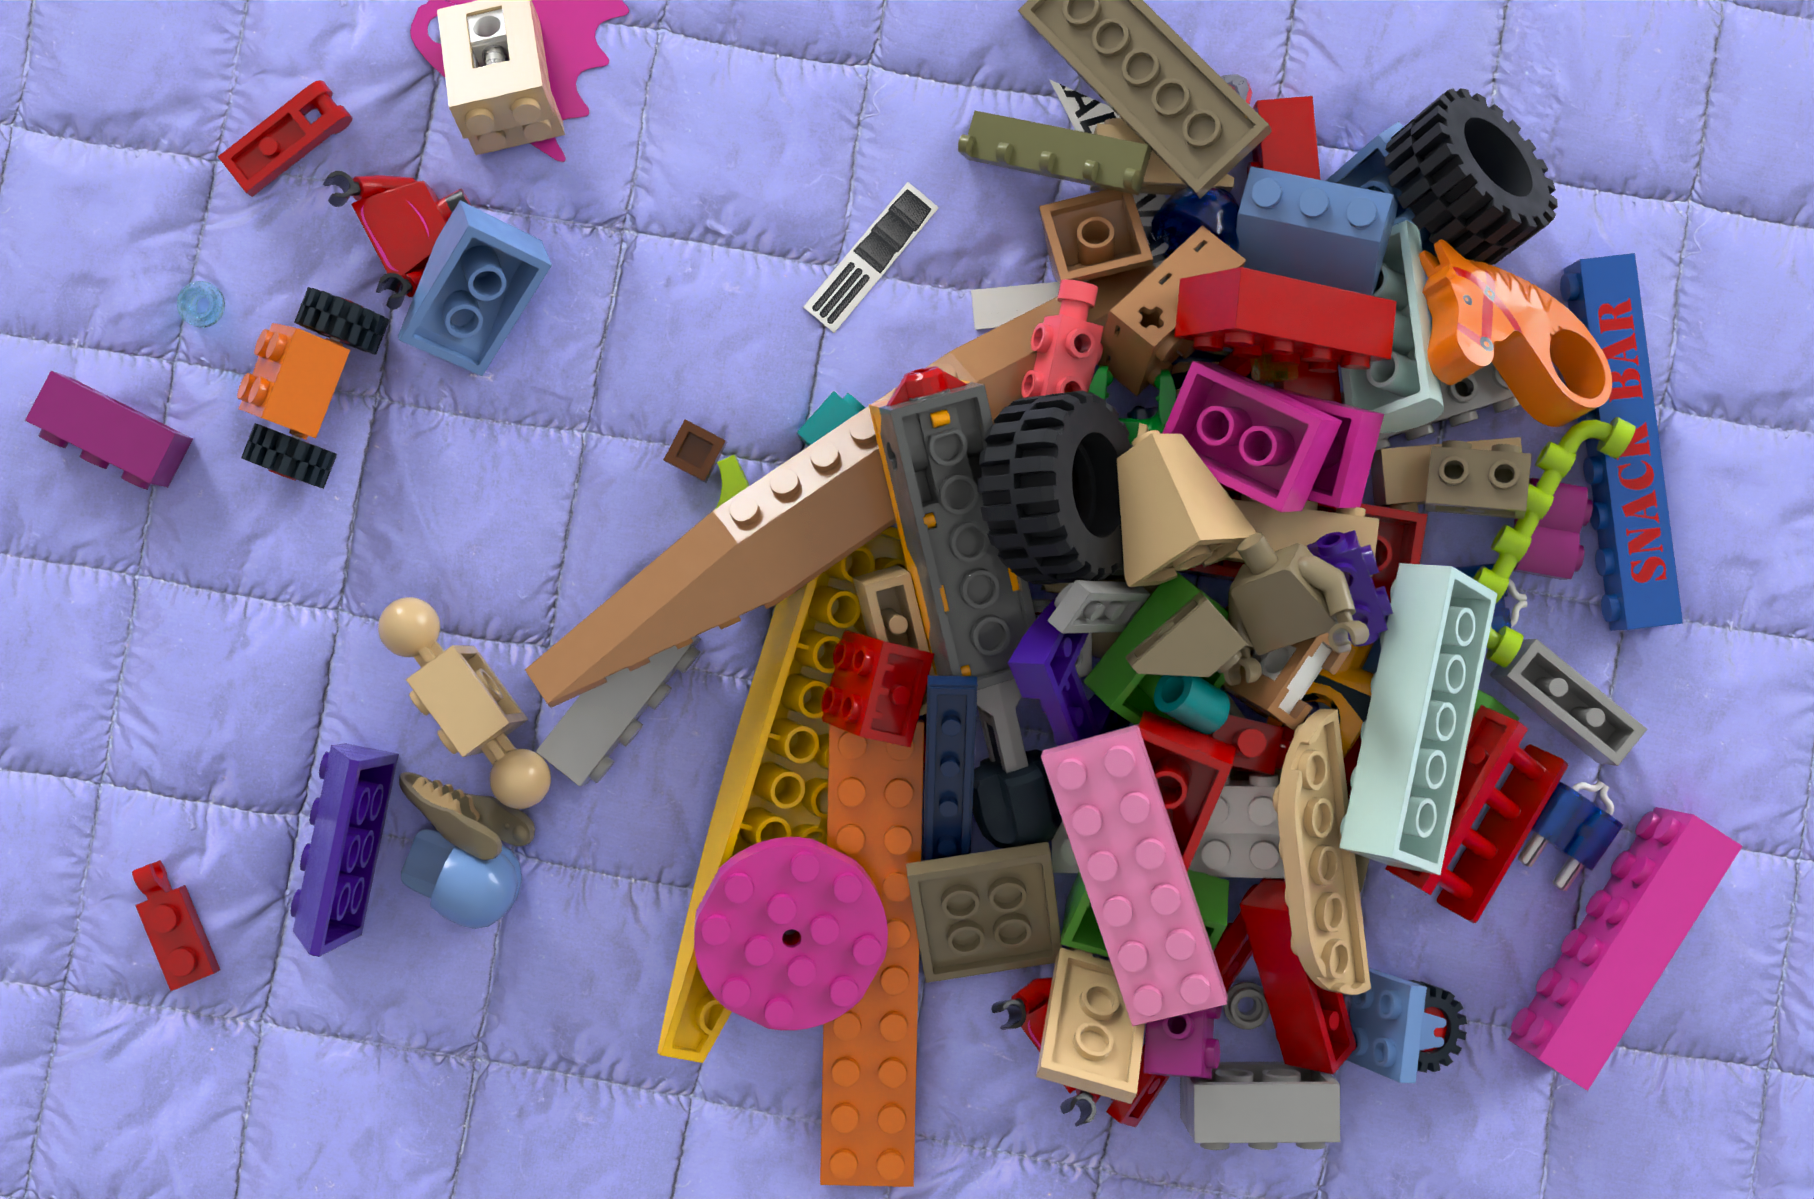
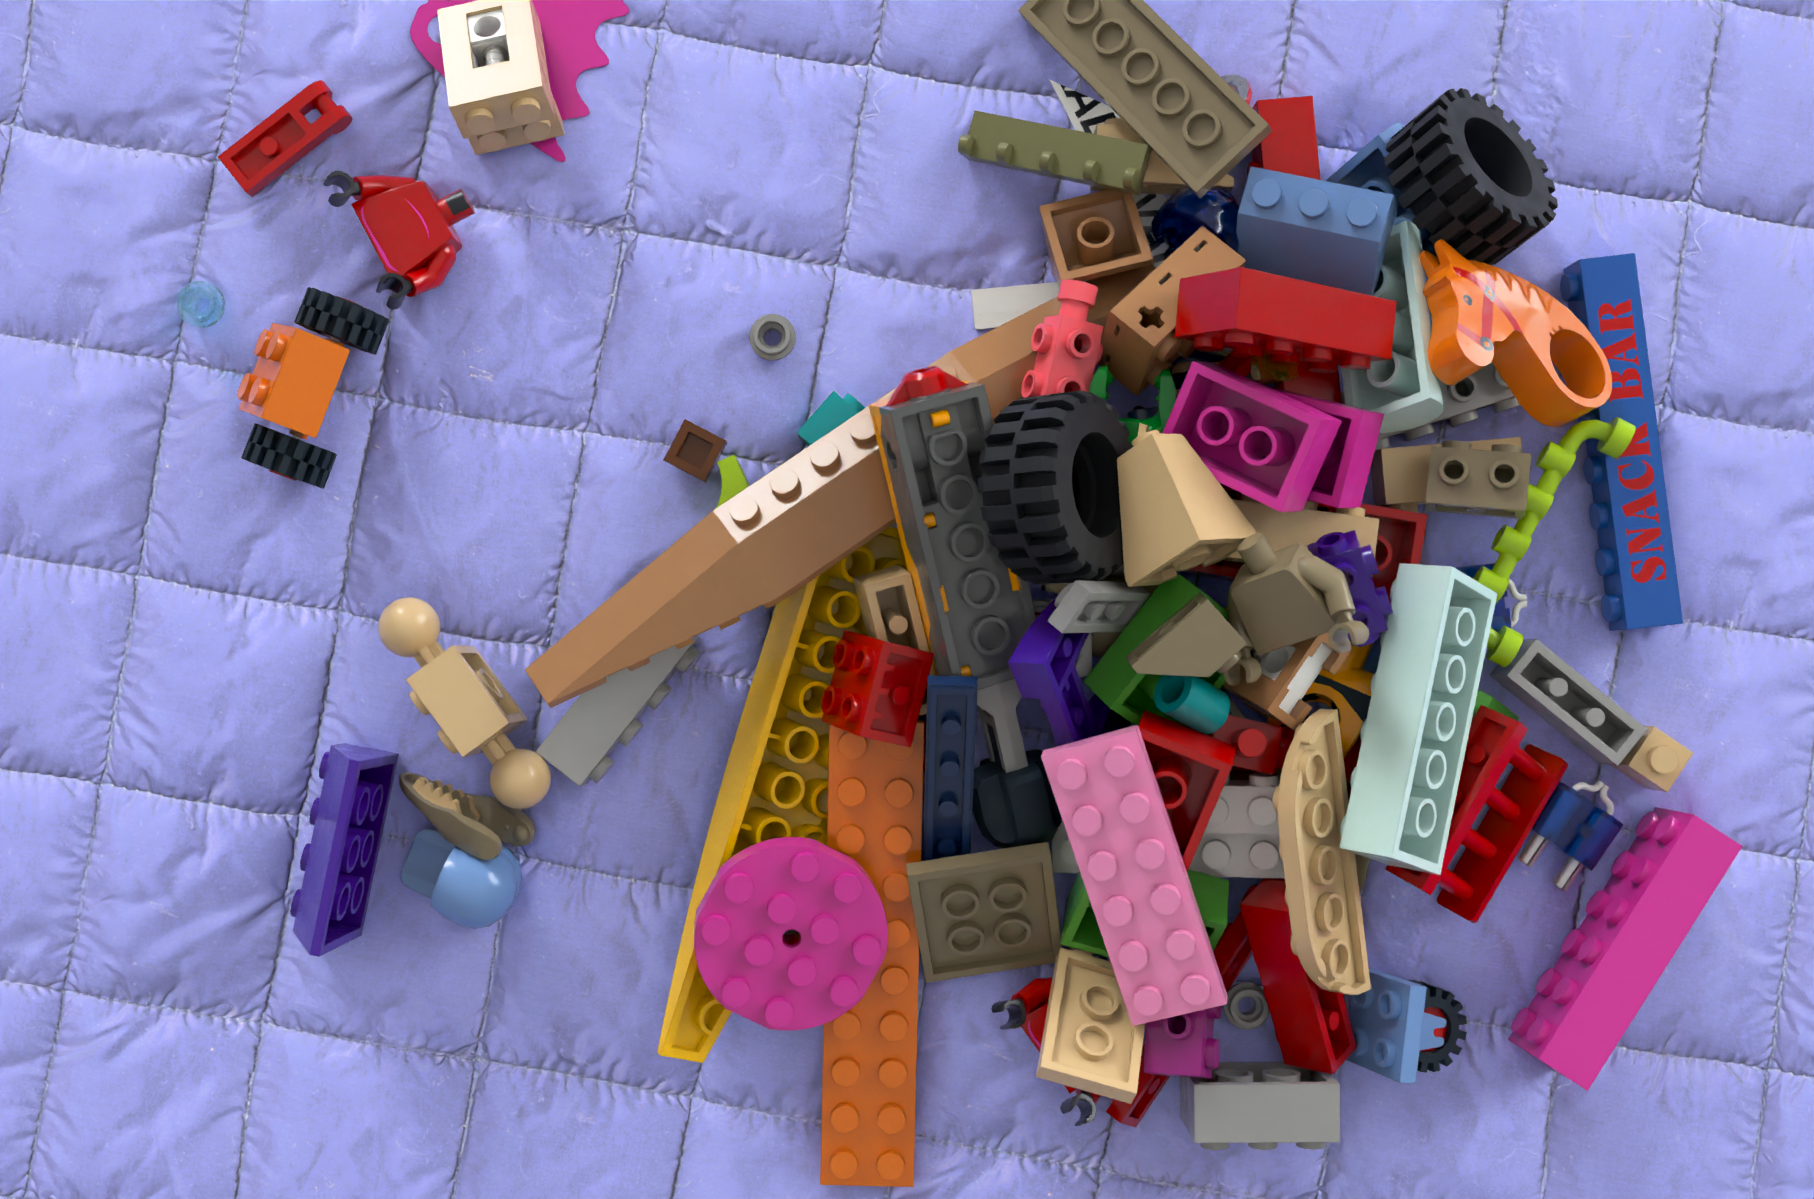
(107, 431): magenta brick -> none
(173, 928): red plate -> none
(473, 288): medium blue slope -> none
(768, 323): none -> light grey plate
(871, 257): sticker -> none
(1556, 540): magenta brick -> none
(1655, 760): none -> tan brick

